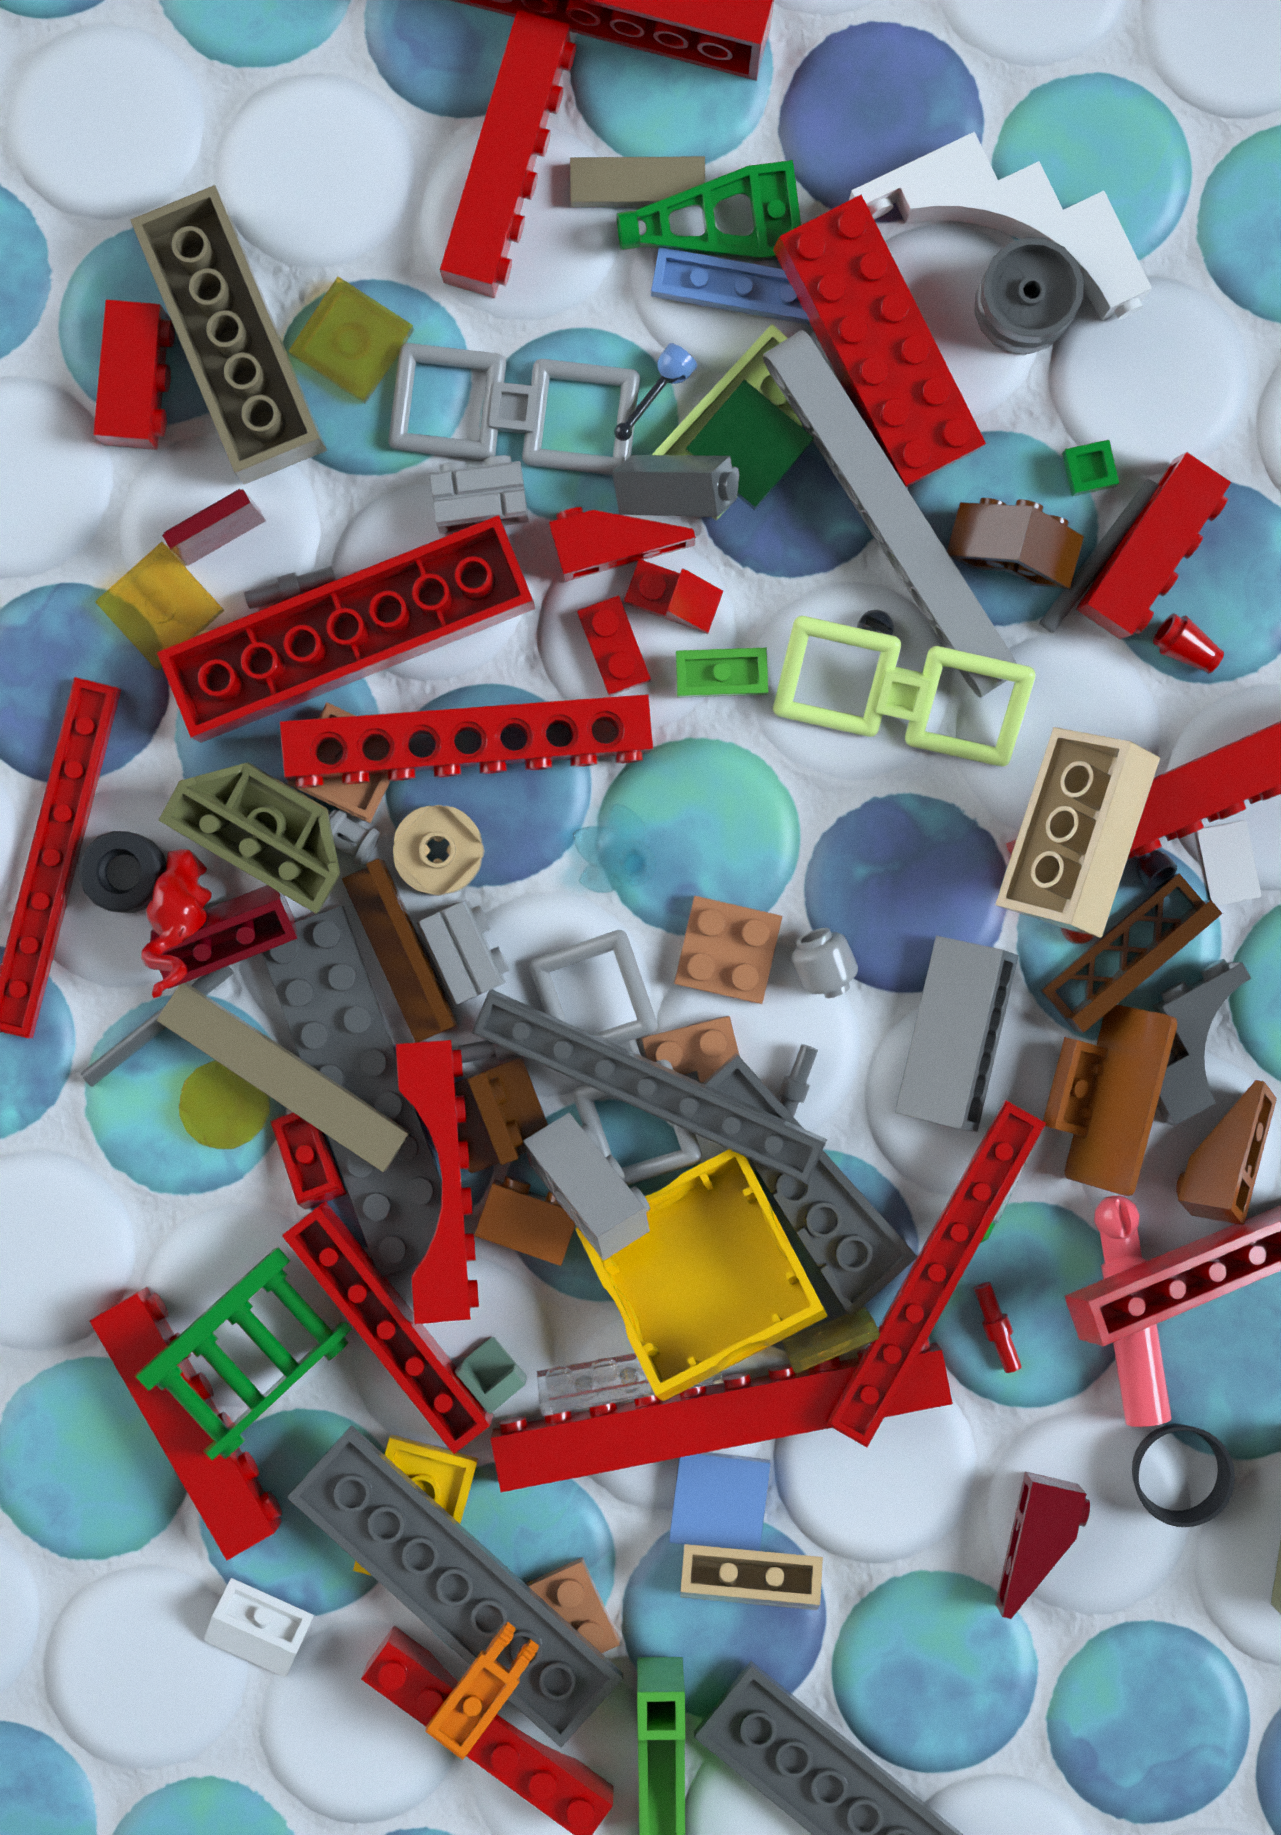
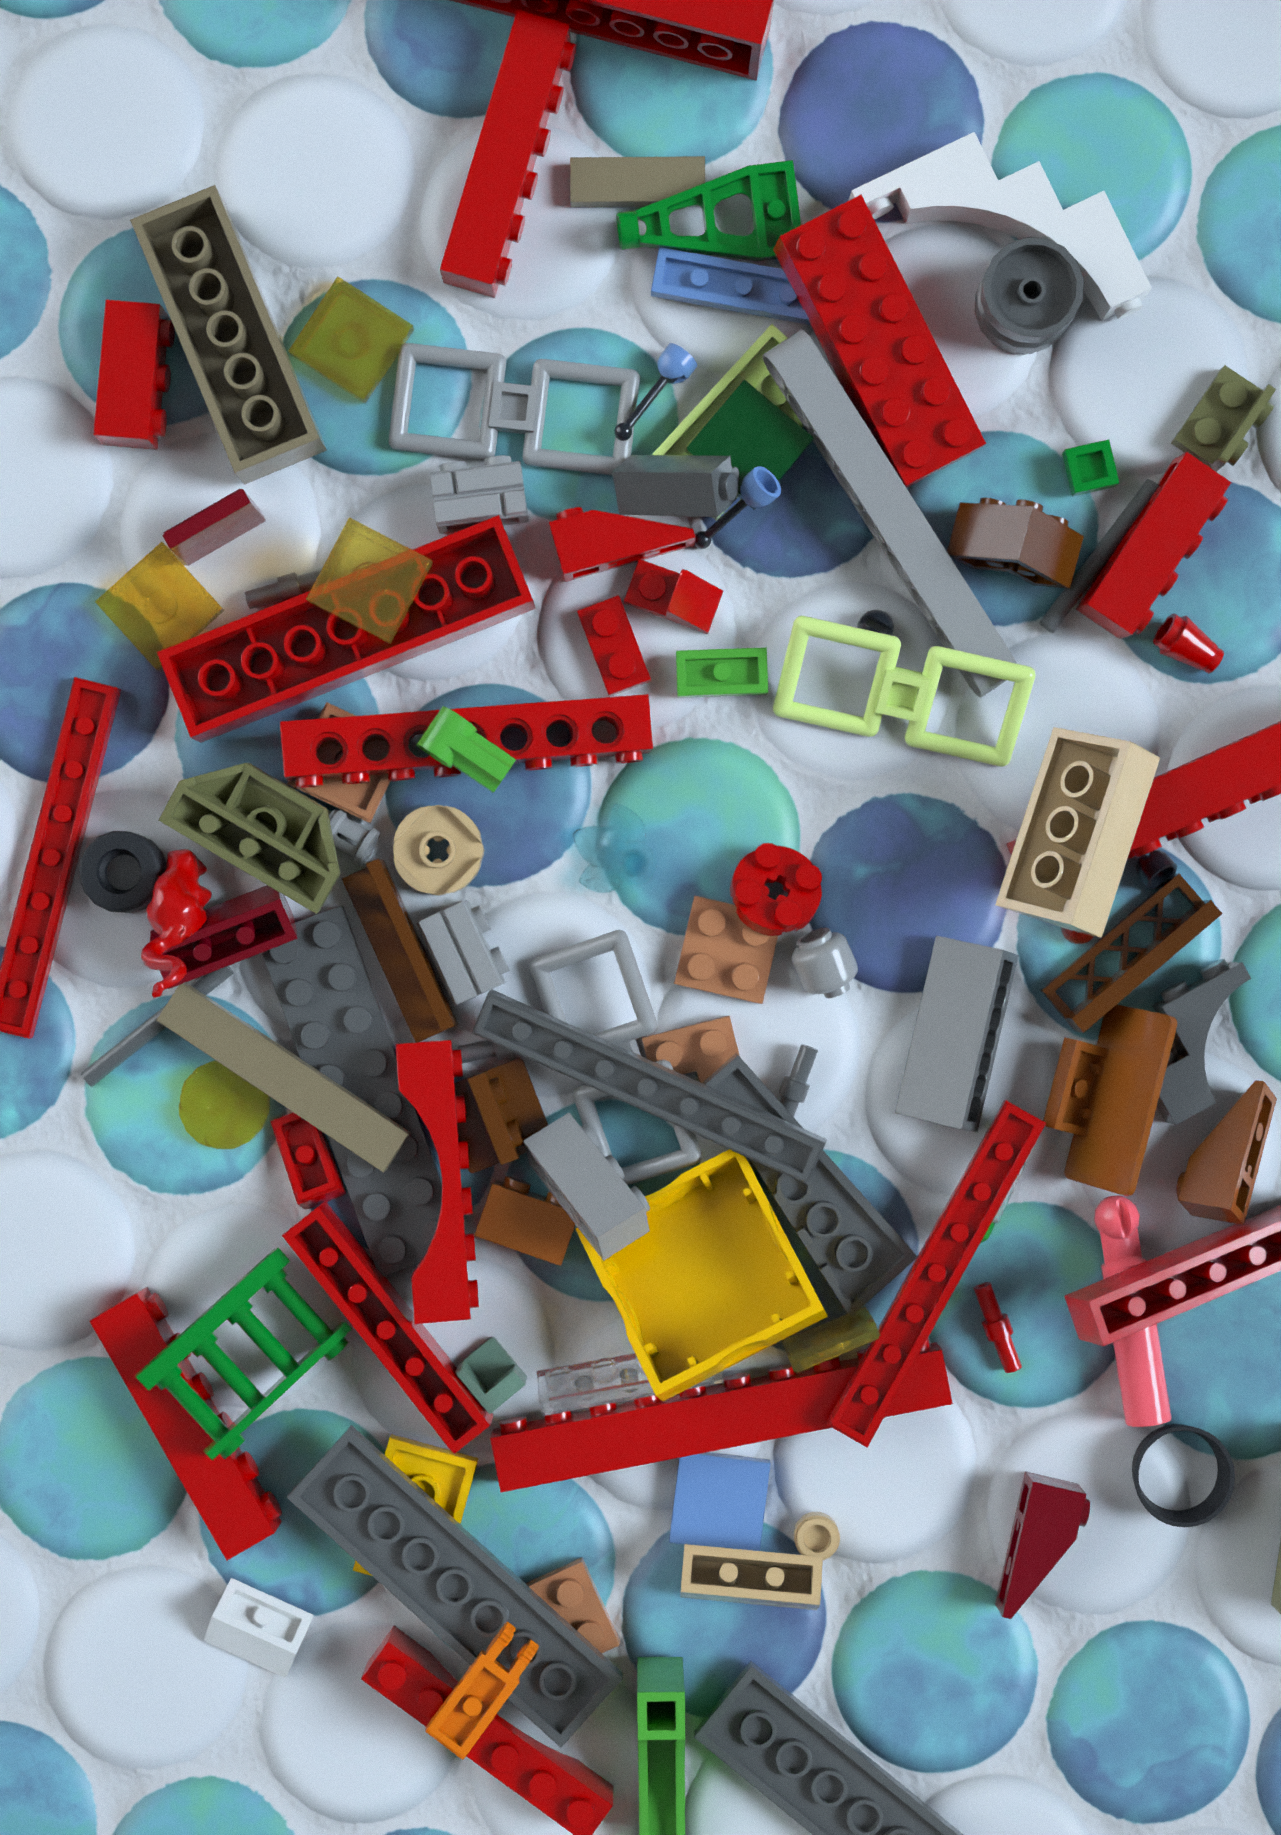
(369, 580): none -> clear yellow tile
(455, 743): none -> bright green piece
(757, 490): none -> medium blue hinge
(771, 865): none -> red plate
(816, 1535): none -> tan tile
(1223, 418): none -> olive bracket
(1229, 863): white sticker -> none

